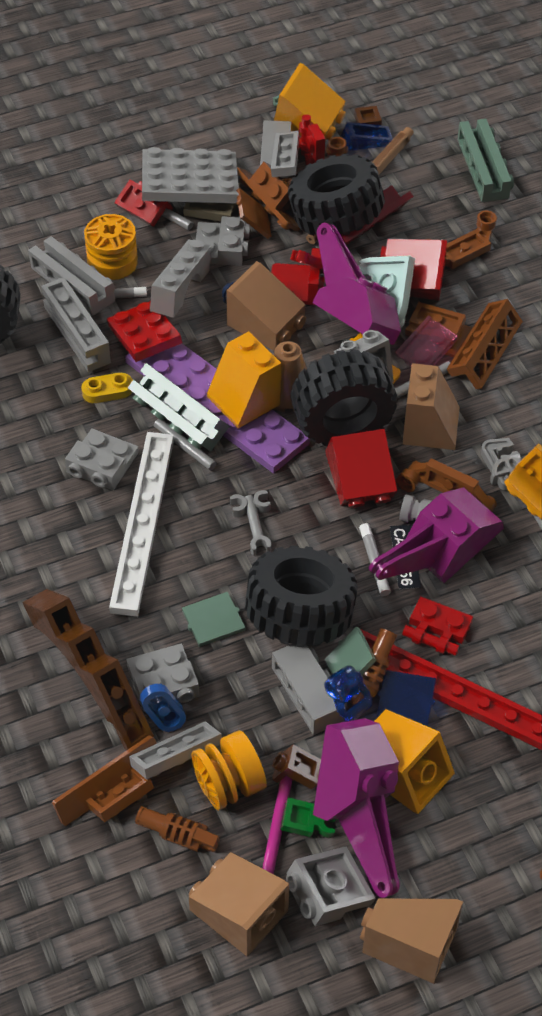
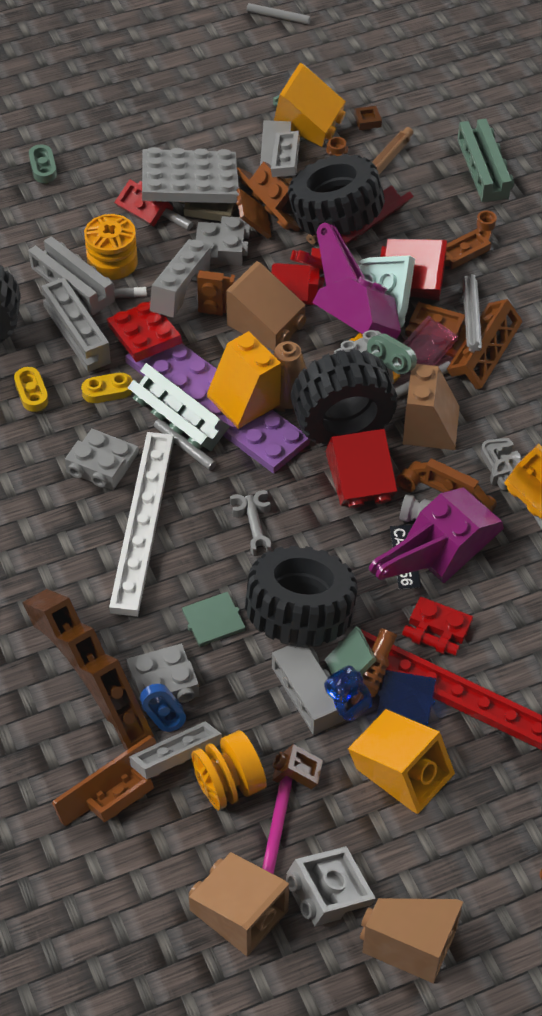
(33, 394): none -> yellow plate
(42, 163): none -> sand green plate
(178, 829): dark orange hinge -> none
(212, 292): none -> dark orange plate
(276, 13): none -> light grey bar
(299, 819): green plate -> none
(311, 141): red plate -> none
(352, 785): magenta slope -> none
(359, 136): clear blue slope -> none
(372, 552): bar -> none
(390, 352): none -> sand green plate
(472, 313): none -> light grey axle

